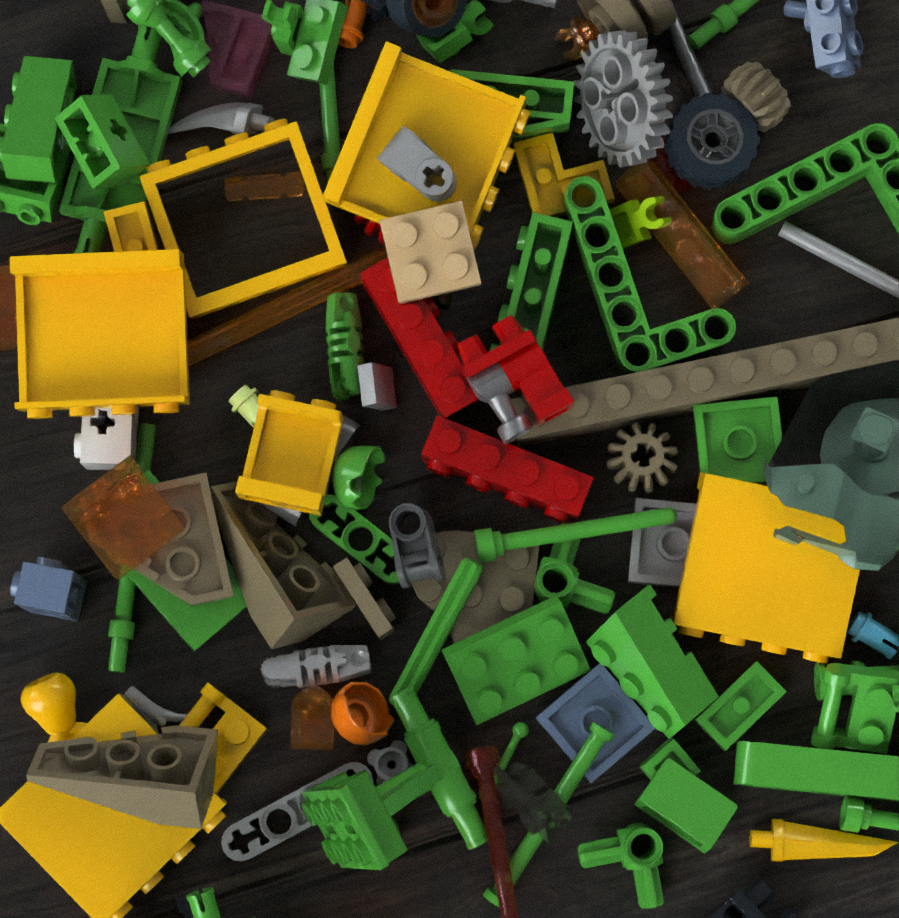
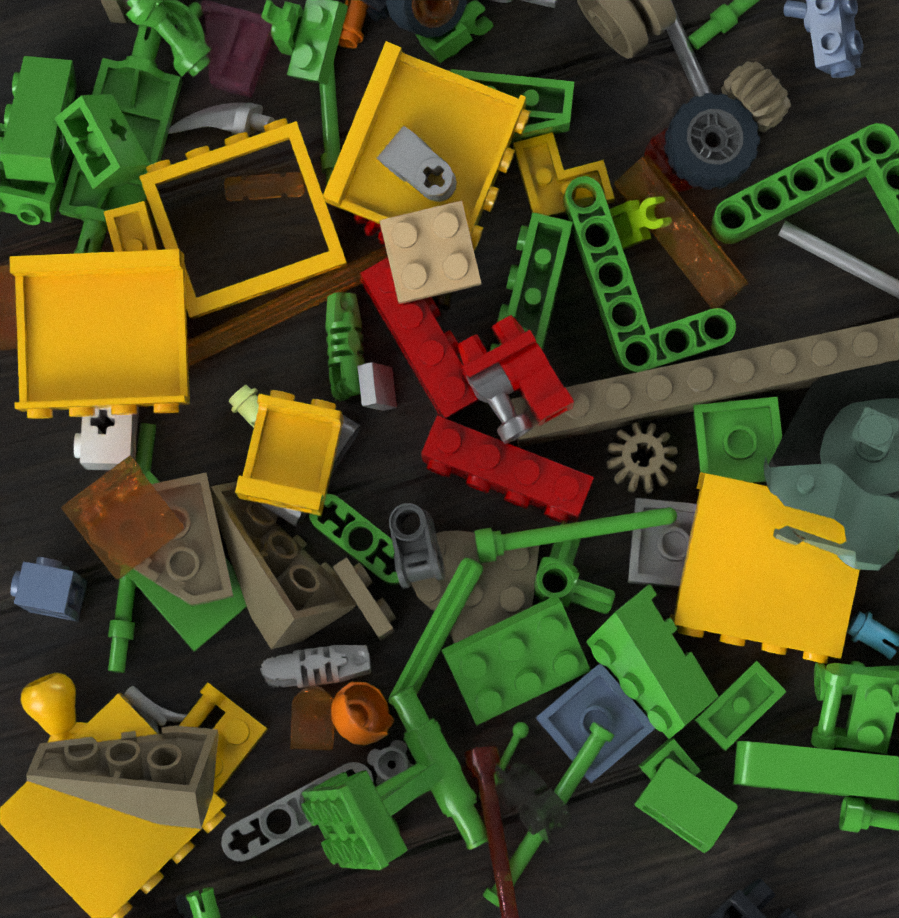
(355, 476): bright green hair -> none
(582, 32): clear orange plate -> none
(619, 850): bright green axle -> none
(634, 124): light grey gear -> none
(802, 842): yellow bar -> none

